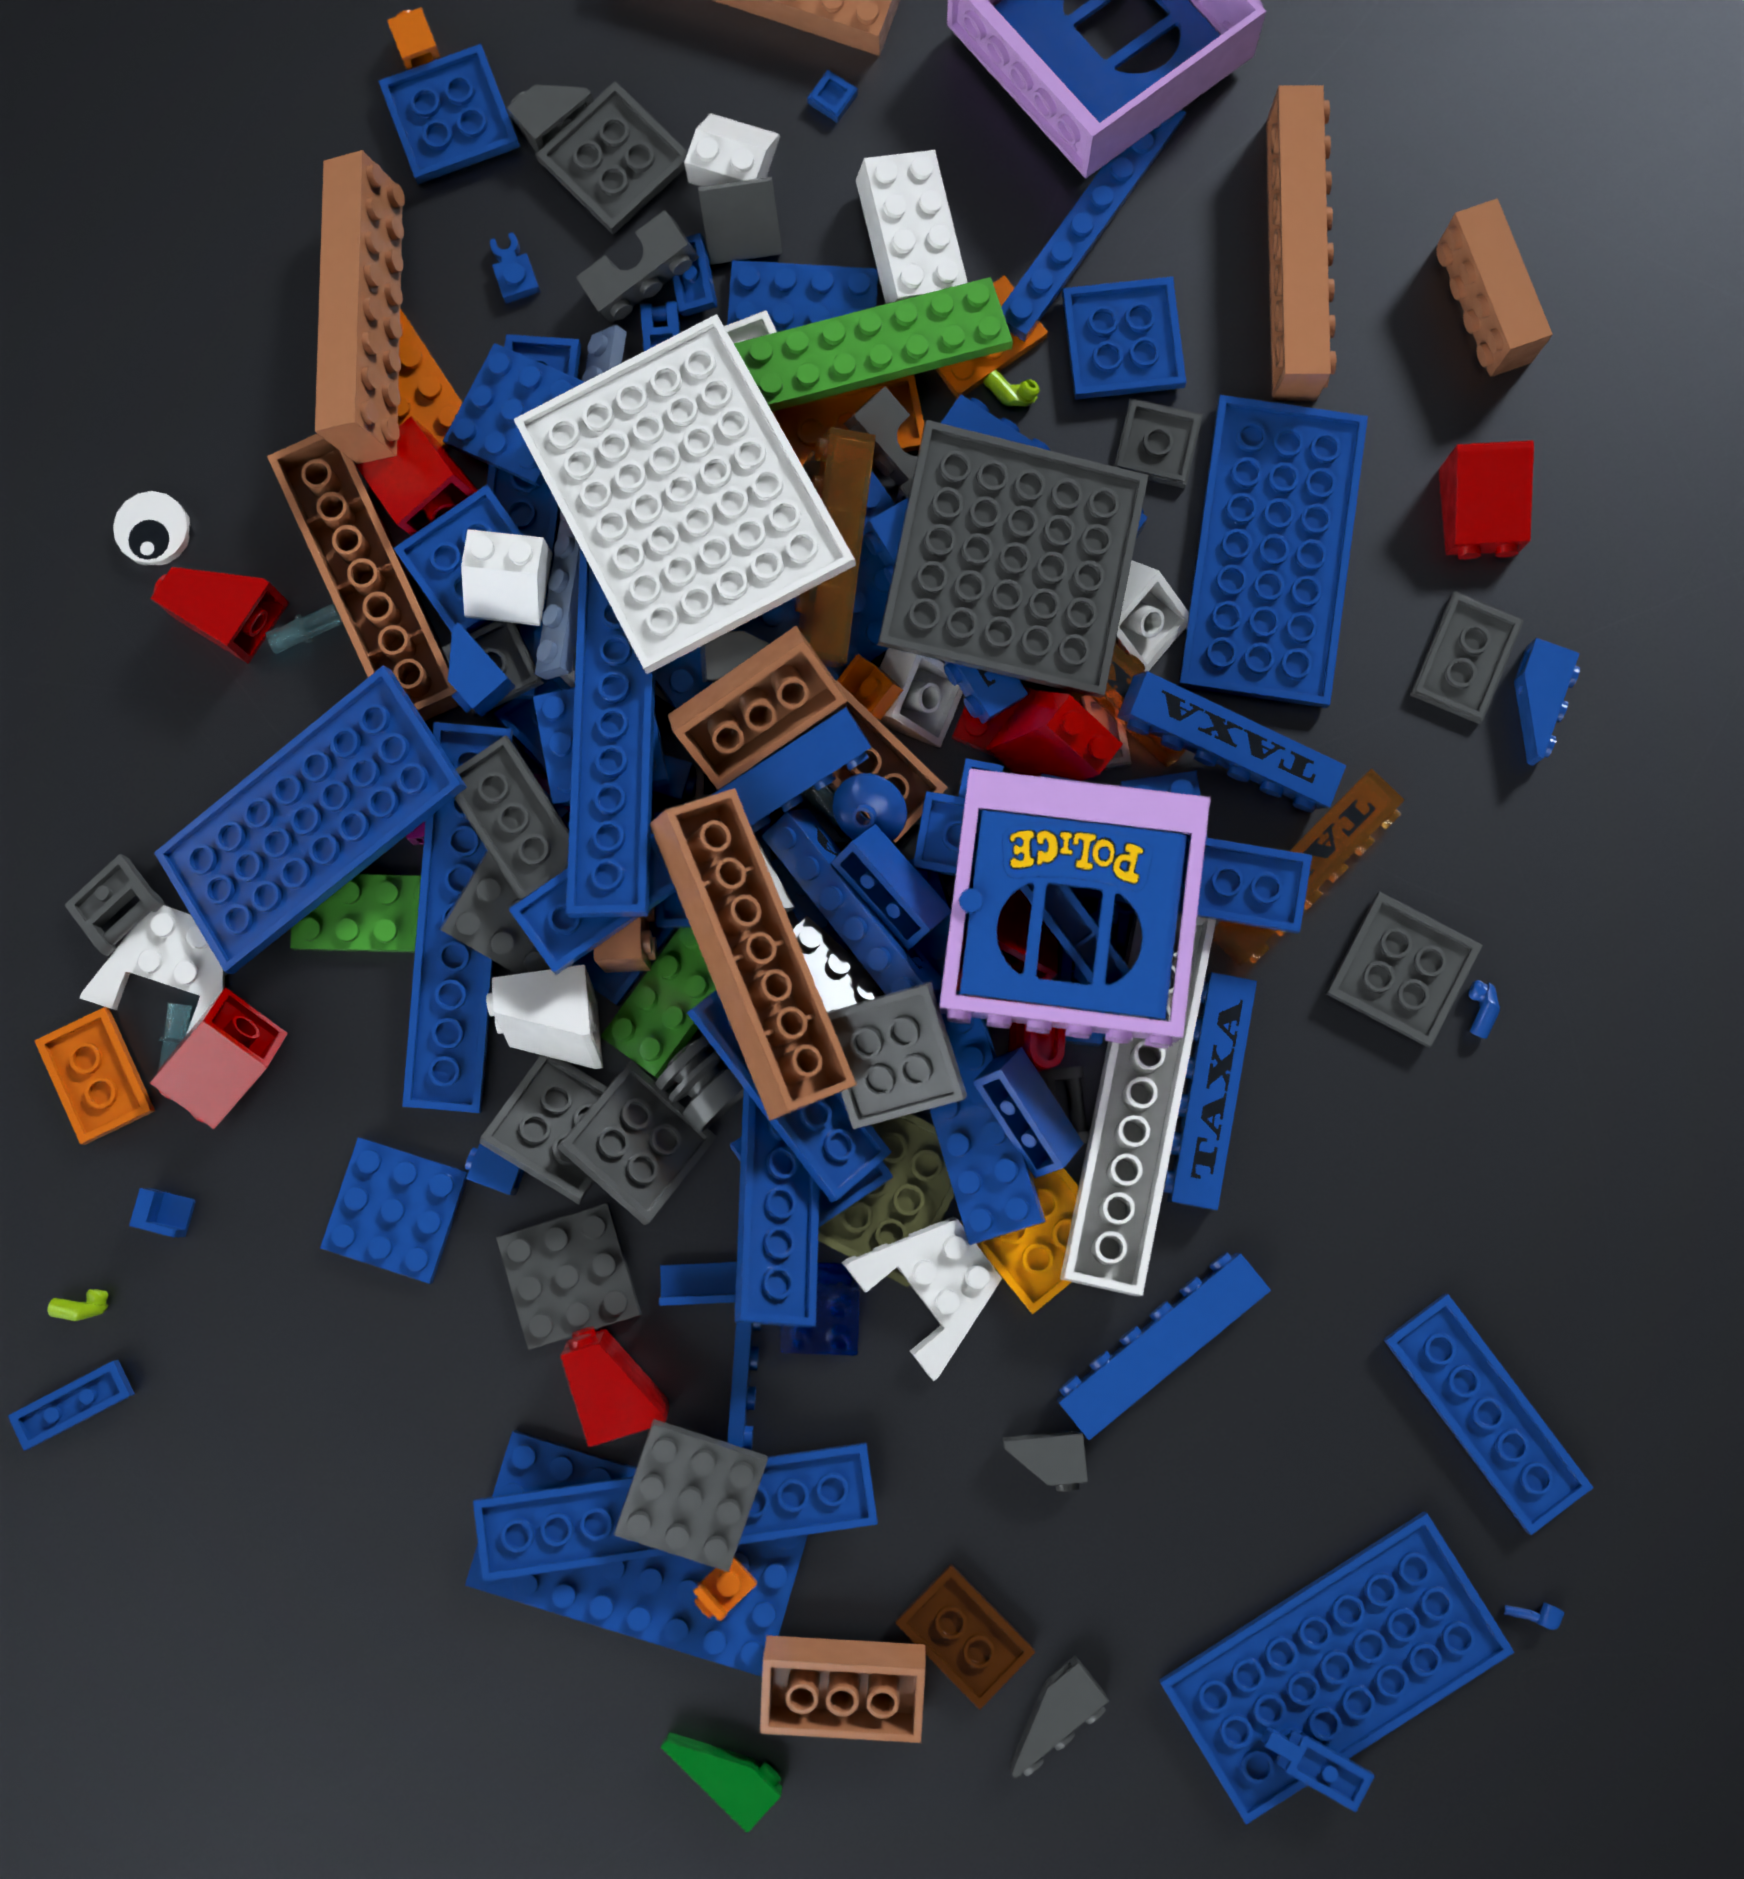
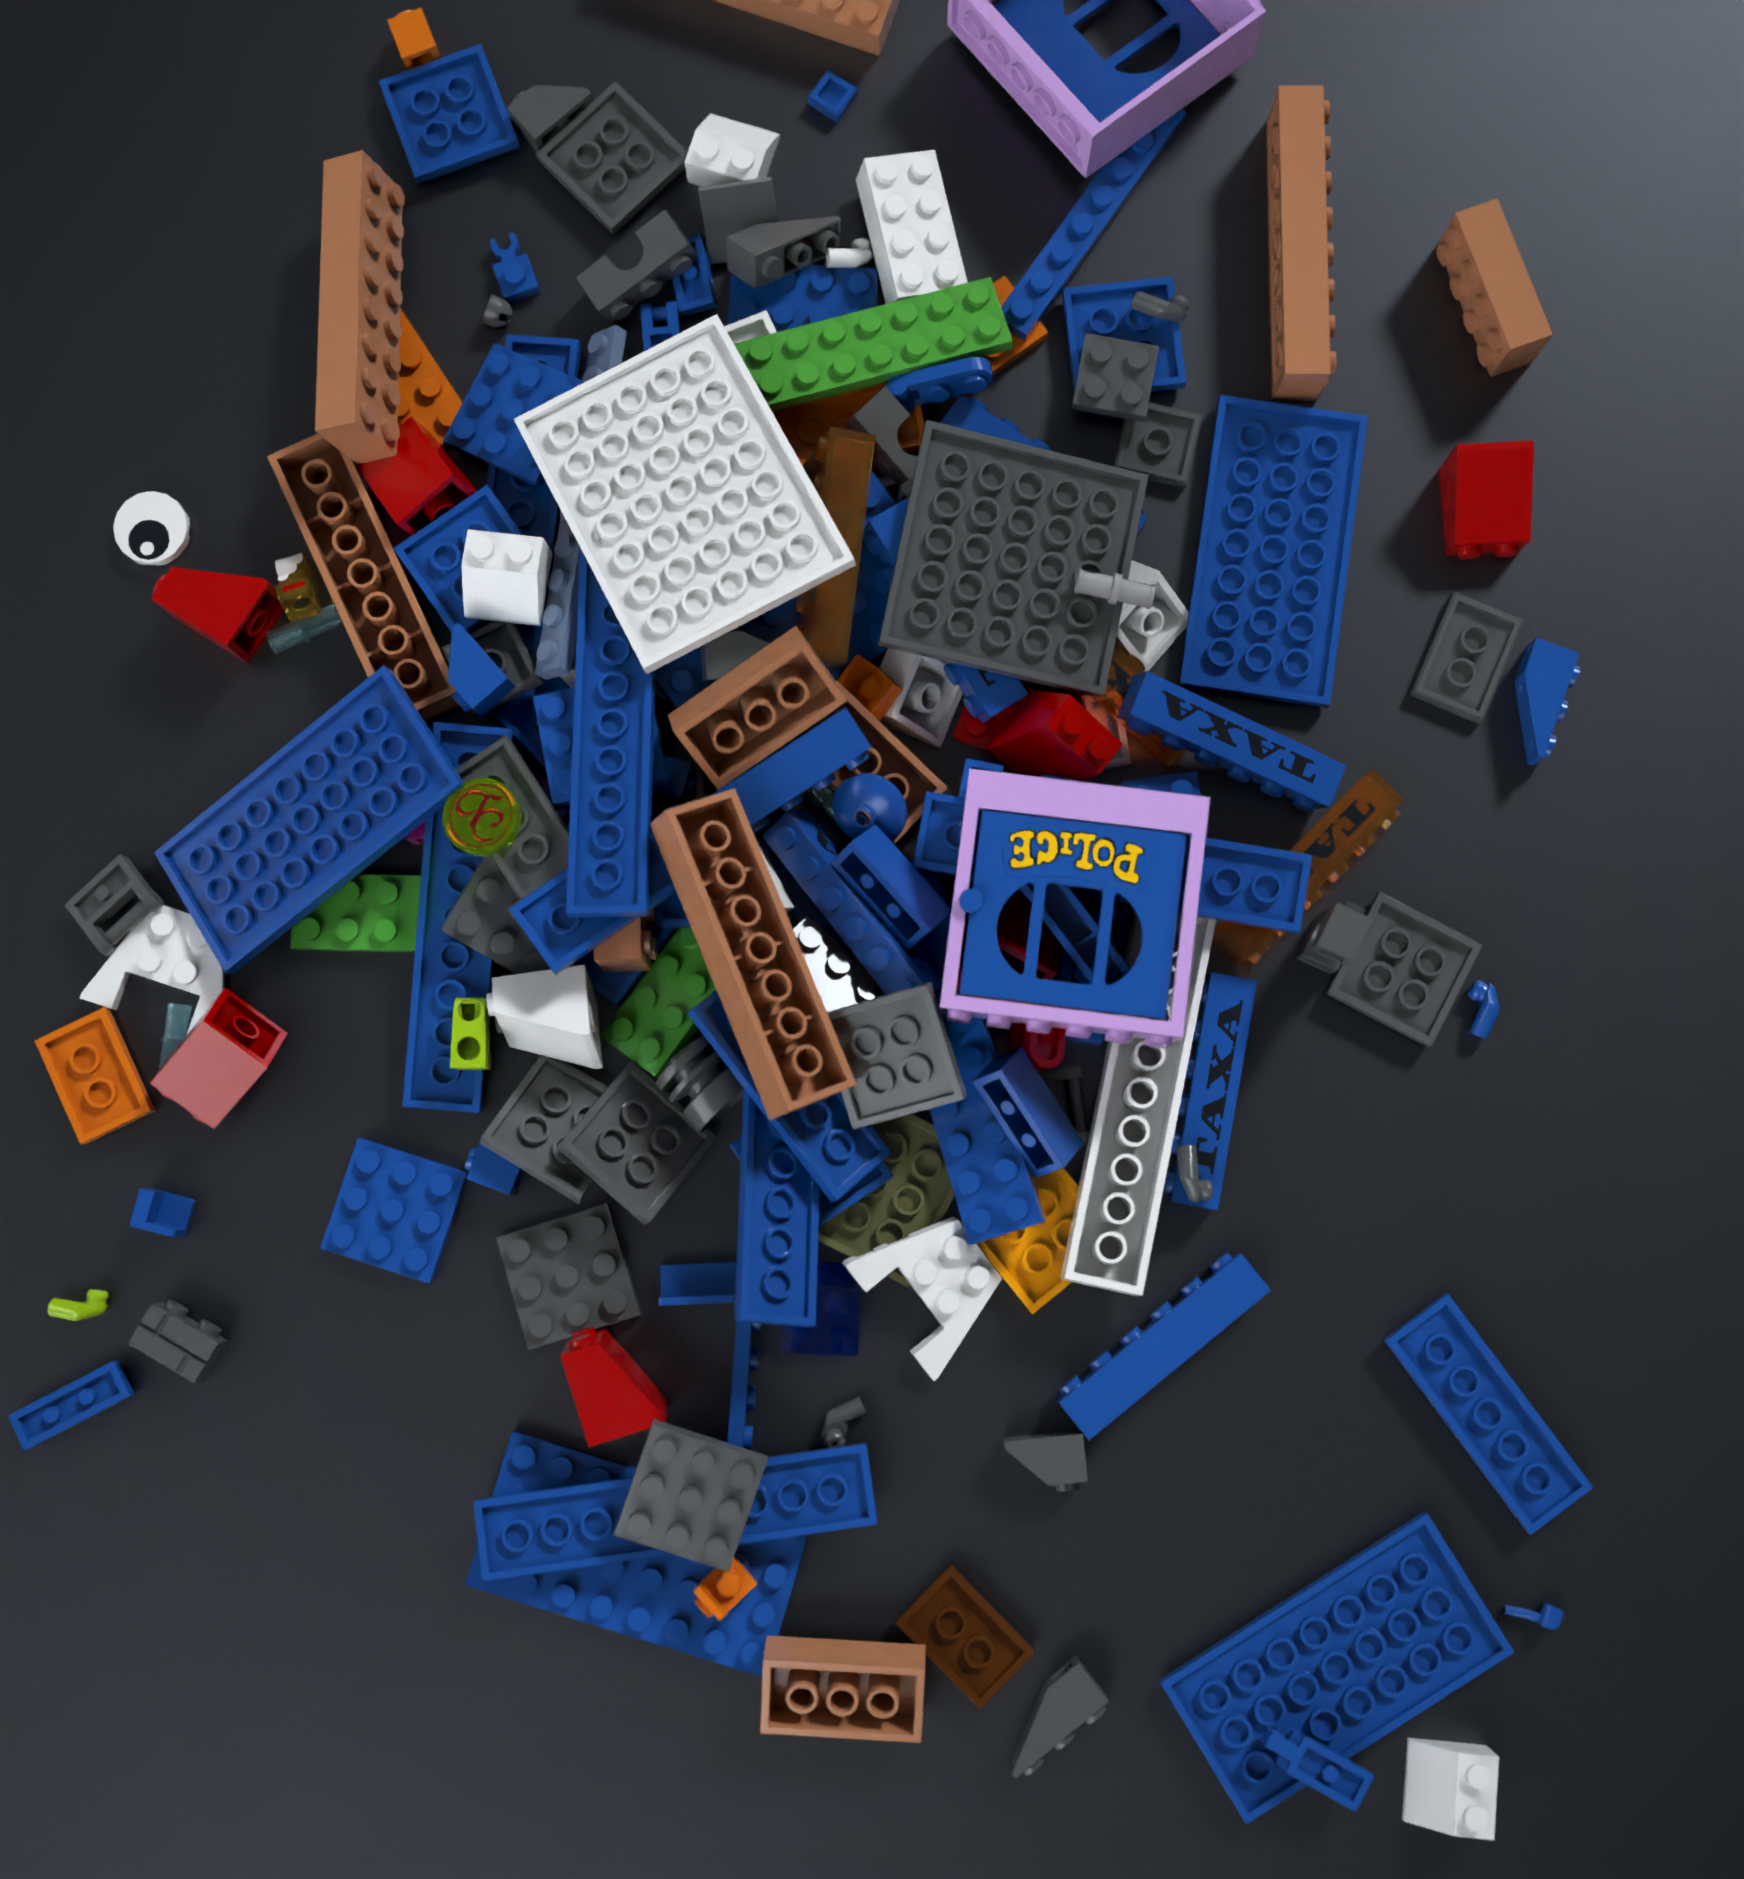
(179, 1341): none -> dark grey brick
(295, 582): none -> clear yellow leg
(470, 1034): none -> lime leg
(482, 817): none -> clear neon green tile
(494, 312): none -> dark grey hinge
(729, 1778): green slope -> none
(780, 248): none -> dark grey slope
(837, 1421): none -> dark grey arm
(852, 257): none -> white arm
(941, 382): none -> blue plate
(1012, 395): lime arm -> none
(1115, 377): none -> dark grey plate
(1115, 588): none -> light grey pin
(1156, 307): none -> dark grey arm
(1189, 1175): none -> dark grey arm
(1335, 937): none -> dark grey arch
(1451, 1787): none -> white slope

